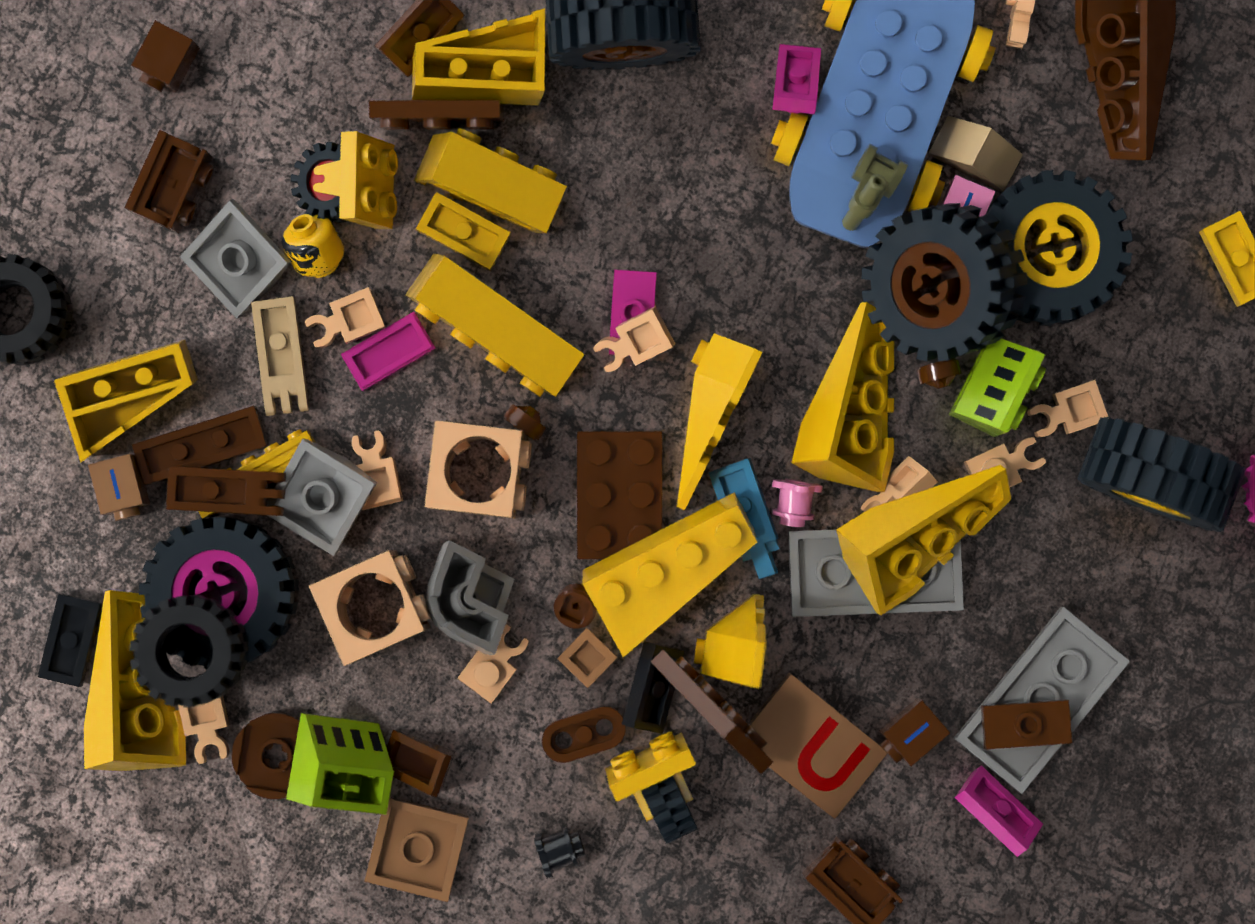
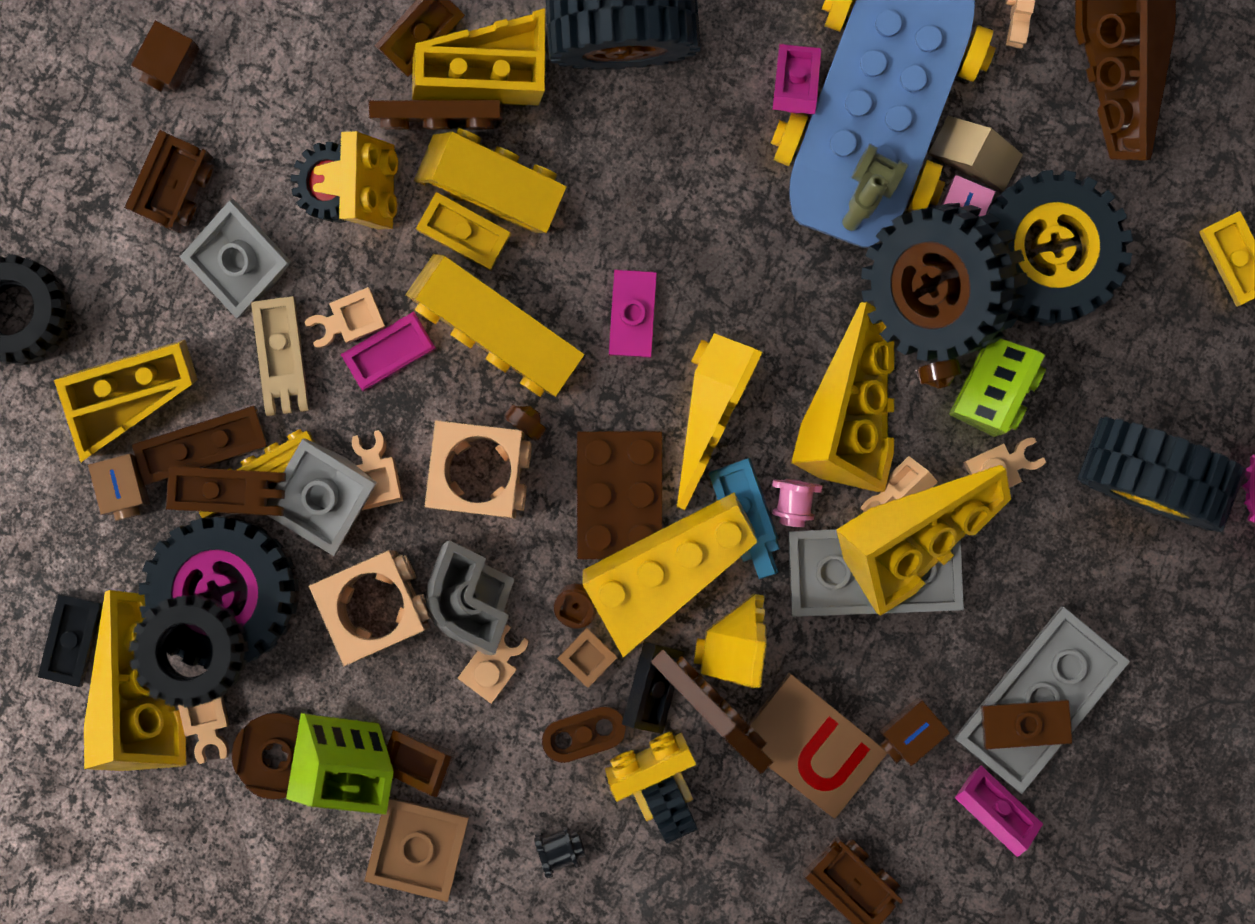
(313, 246): yellow head -> none
(639, 337): light nougat plate -> none
(1074, 408): light nougat plate -> none

